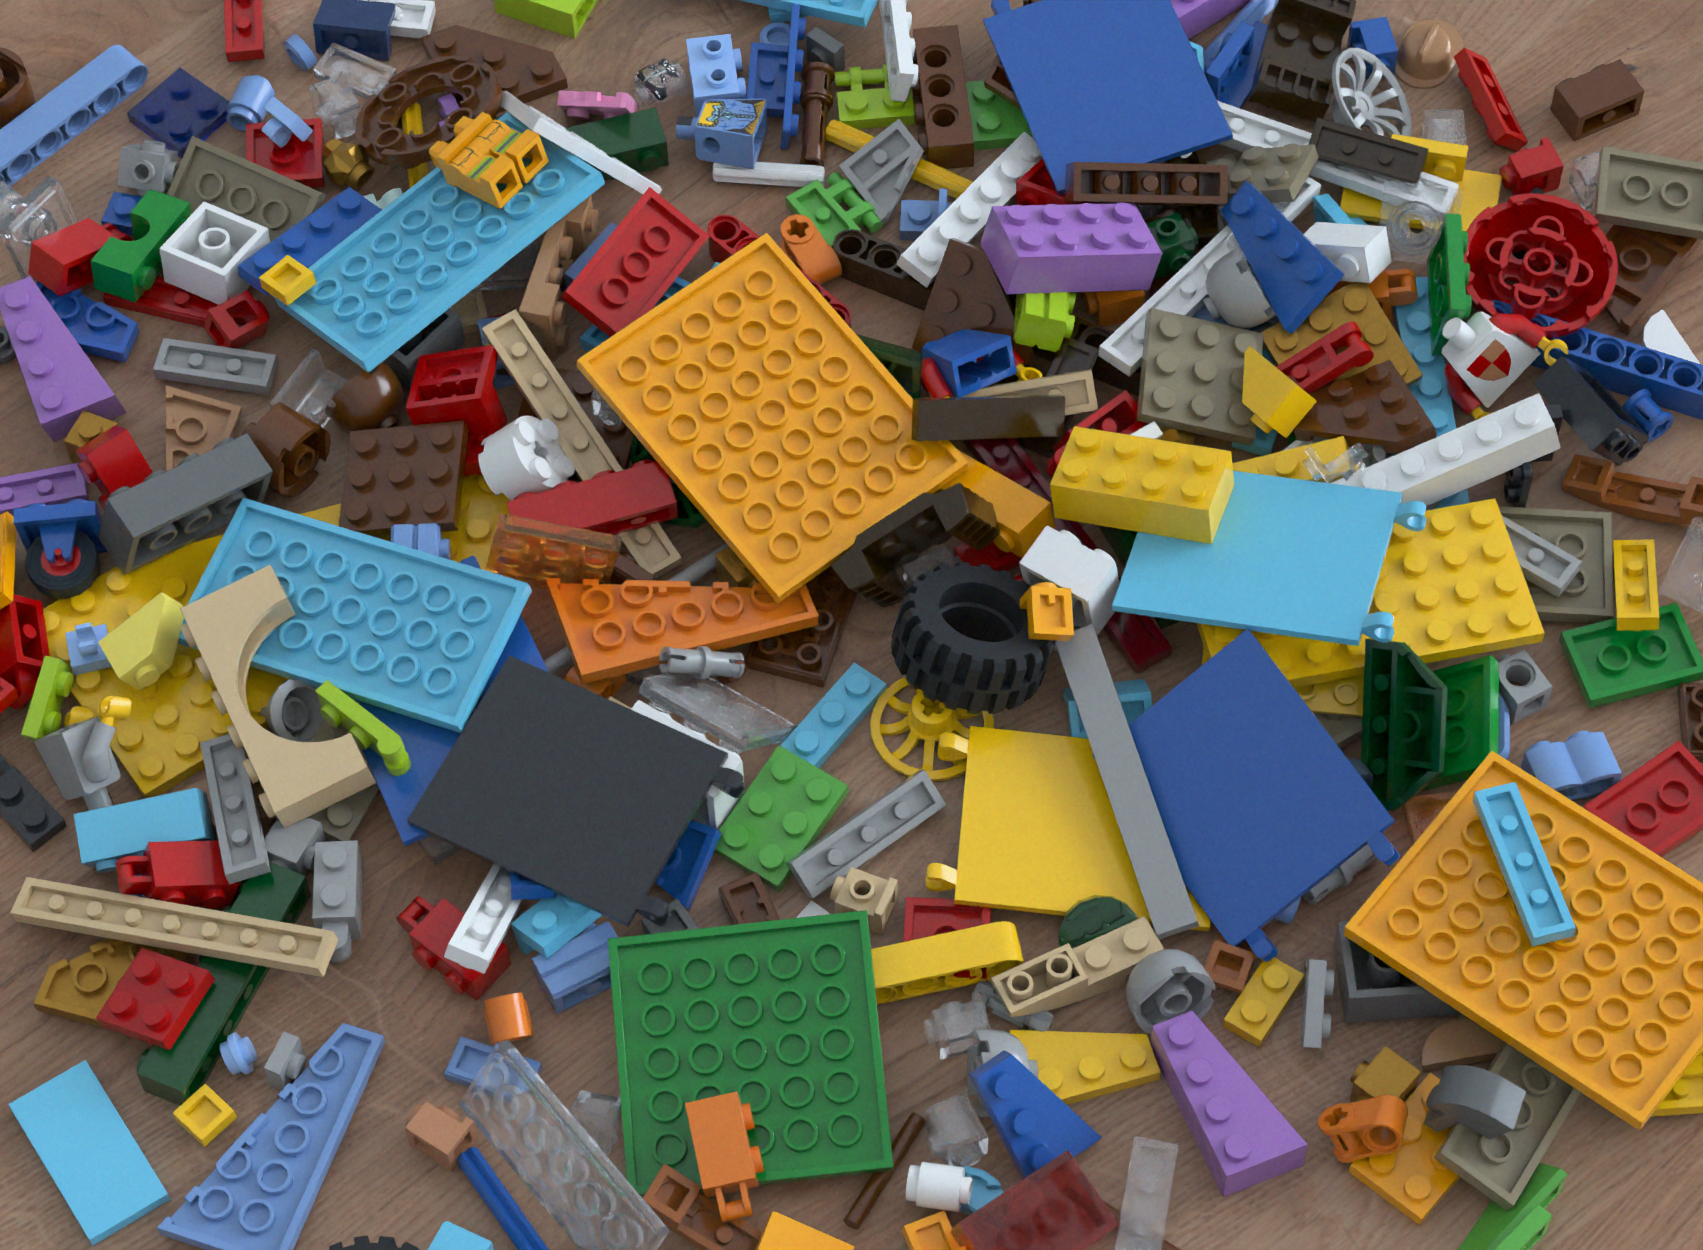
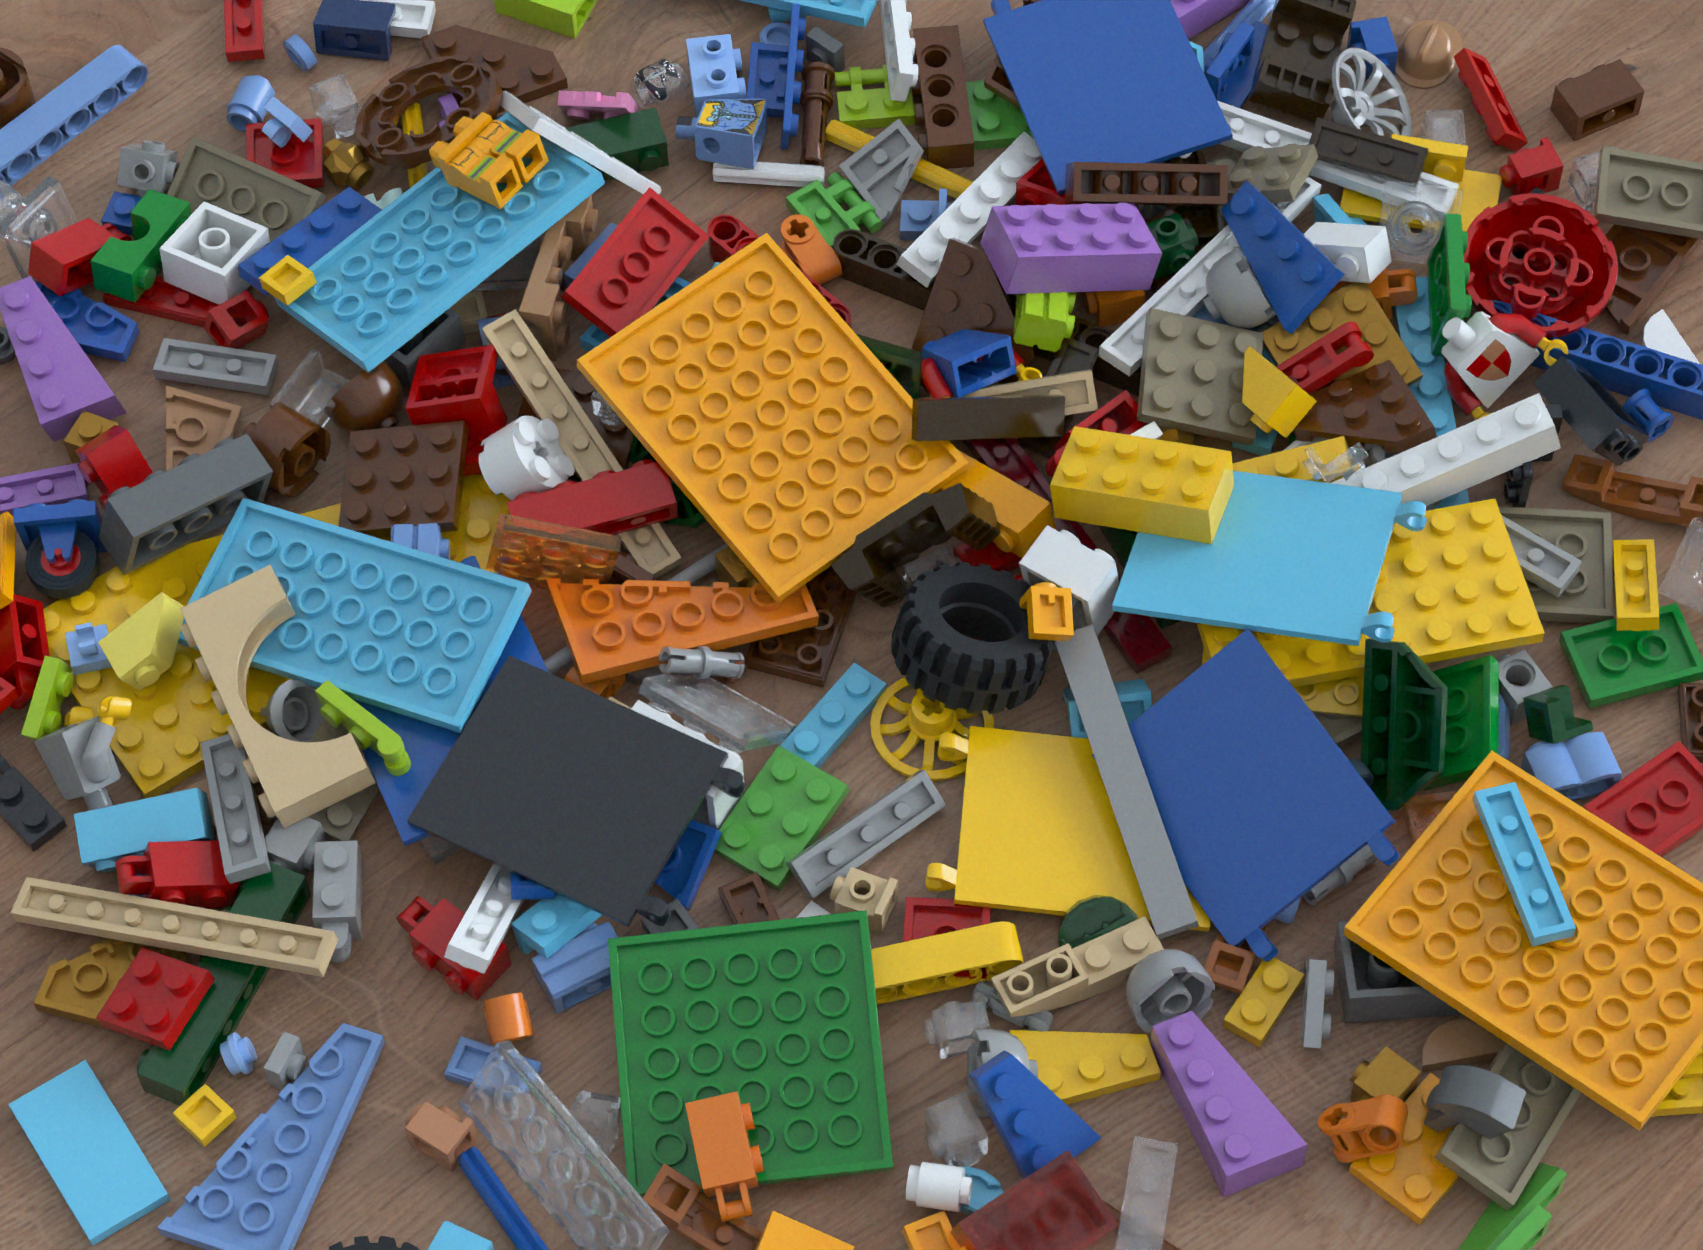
(180, 110): clear blue plate -> none
(361, 72): clear plate -> none
(880, 1179): reddish brown bar -> none
(1552, 716): none -> dark green panel

